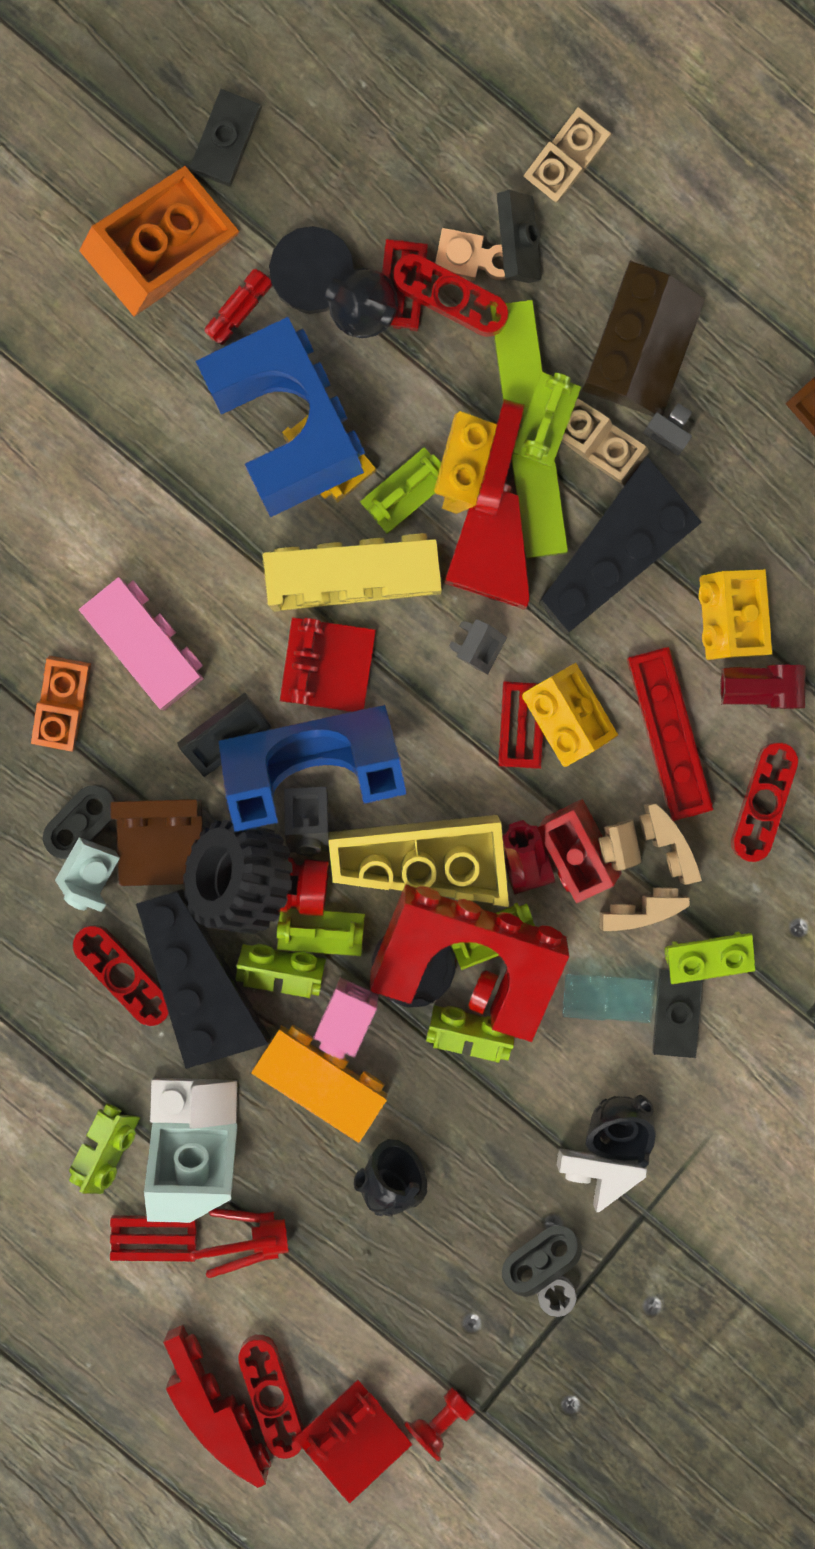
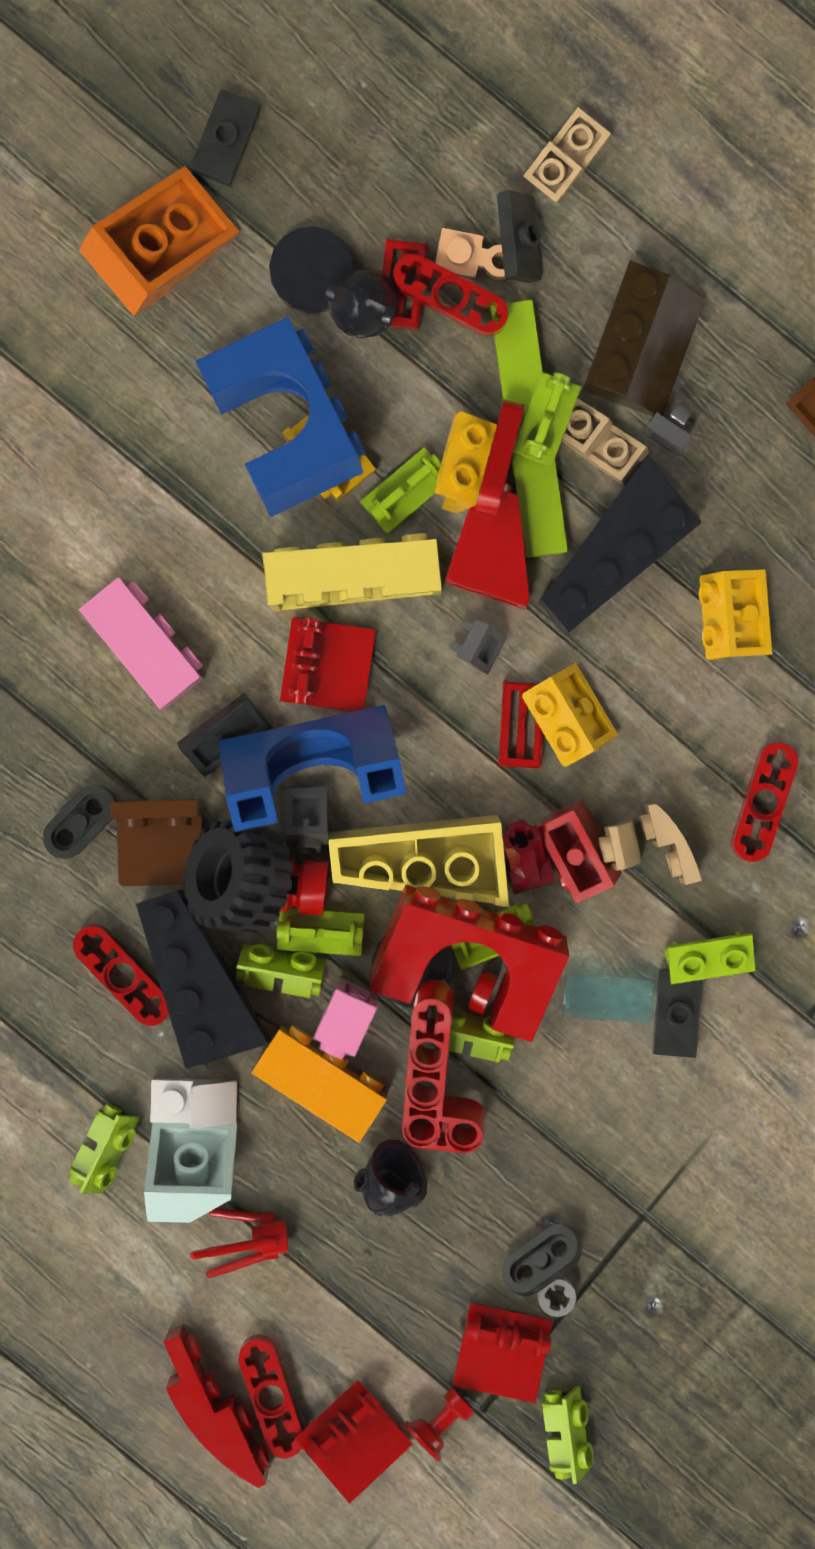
(61, 703): orange slope -> none
(86, 874): light aqua bracket -> none
(117, 1239): red tile -> none
(238, 307): red axle -> none
(431, 1065): none -> red beam
(503, 1352): none -> red hinge
(571, 1452): none -> lime hinge
(612, 1176): white slope -> none
(624, 1129): black helmet -> none
(655, 908): tan slope -> none
(670, 734): red tile -> none
(771, 686): dark red piece -> none

